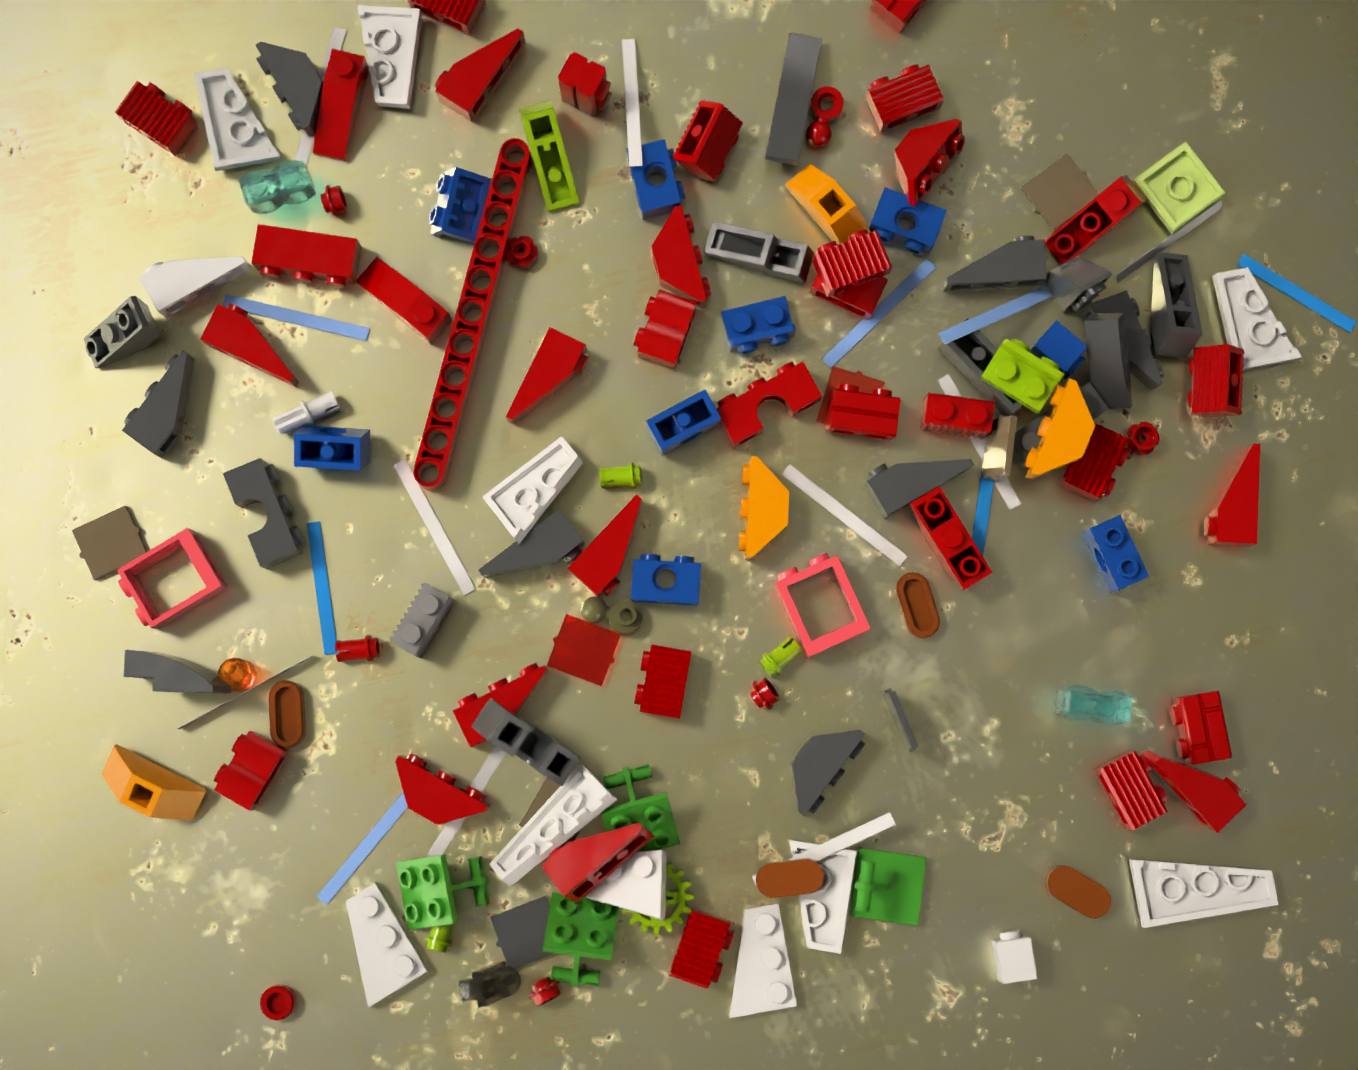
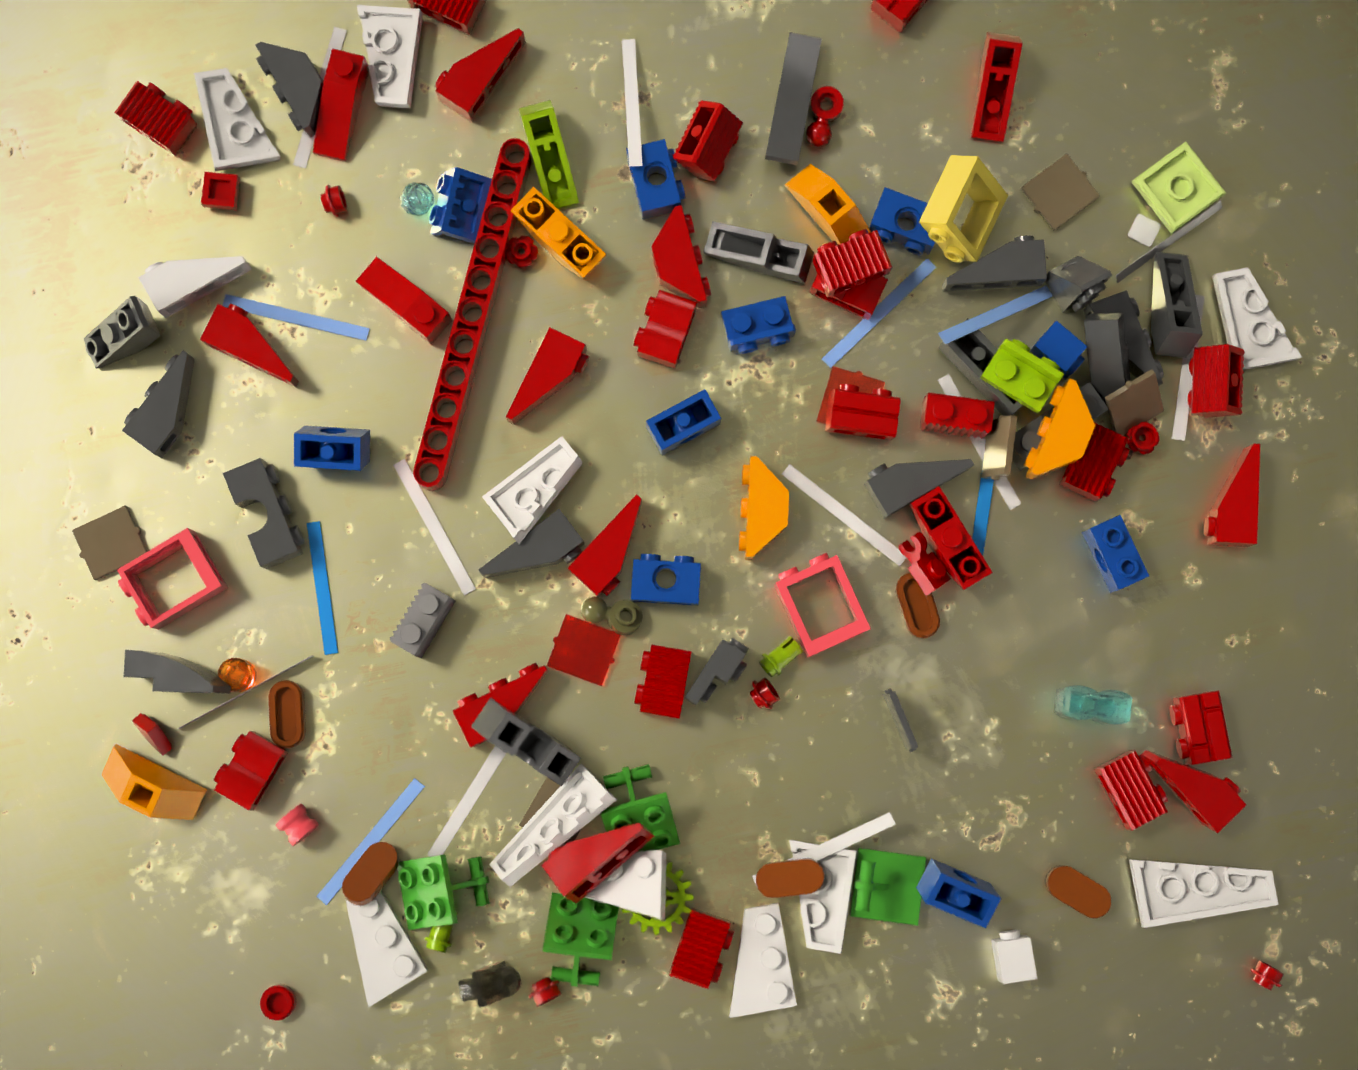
(152, 733): none -> red tile
(220, 190): none -> red plate
(269, 190): clear light blue brick -> none
(297, 824): none -> coral wheel
(306, 255): red brick -> none
(306, 413): white axle -> none
(358, 649): red pin -> none
(370, 873): none -> dark orange tile
(417, 198): none -> clear light blue plate
(435, 794): red slope -> none
(522, 932): dark grey piece -> none
(557, 234): none -> light orange slope
(584, 84): red brick -> none
(621, 476): lime pin -> none
(723, 665): none -> dark grey plate
(791, 387): red arch -> none
(820, 764): dark grey slope -> none
(904, 97): red brick -> none
(925, 567): none -> red plate
(926, 155): red slope -> none
(958, 893): none -> blue brick
(962, 177): none -> light yellow window
(996, 86): none -> red slope
(1095, 219): red slope -> none
(1134, 403): none -> dark tan piece
(1144, 230): none -> white sticker
(1185, 386): none -> white sticker
(1267, 975): none -> red plate
(1297, 293): dark azure sticker -> none

